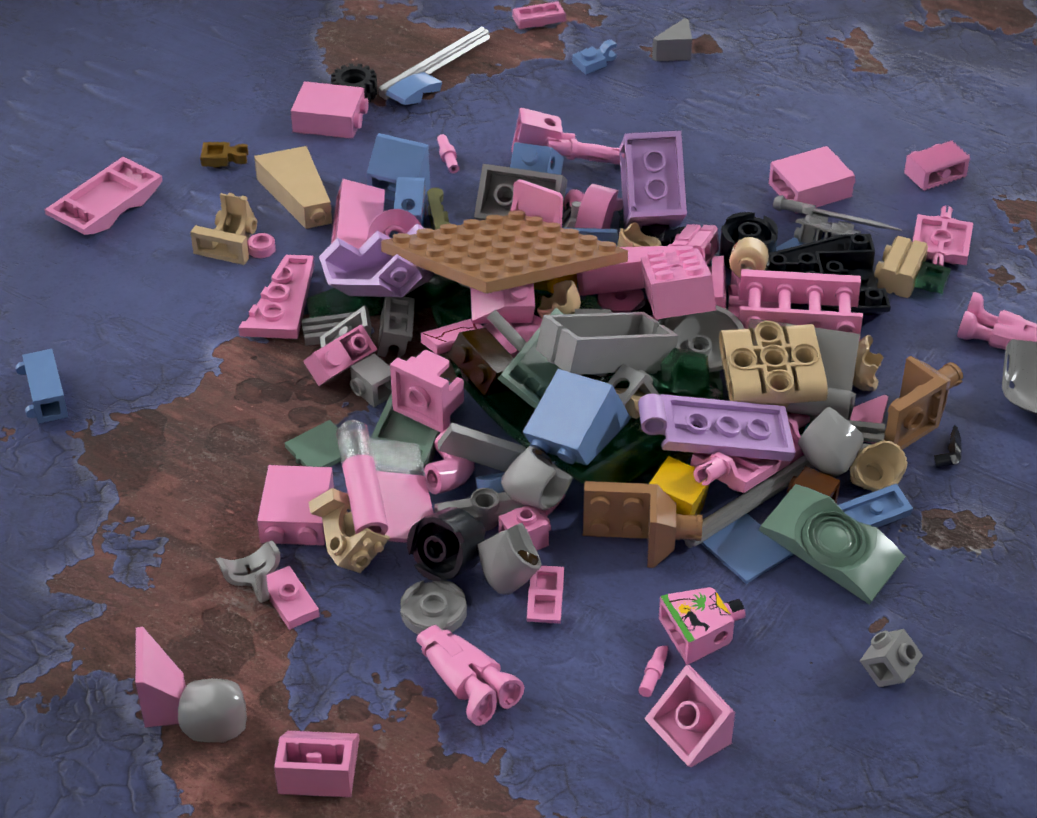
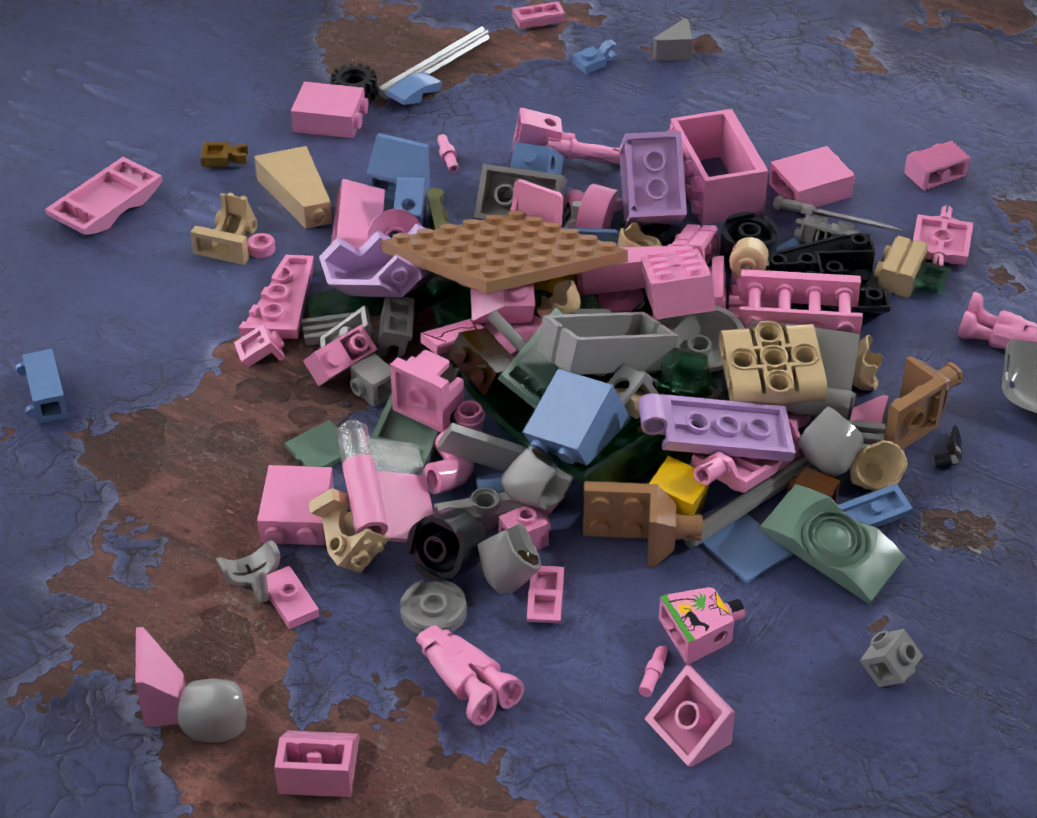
(259, 344): none -> bright pink bracket
(470, 415): none -> bright pink cone
(723, 195): none -> bright pink hose

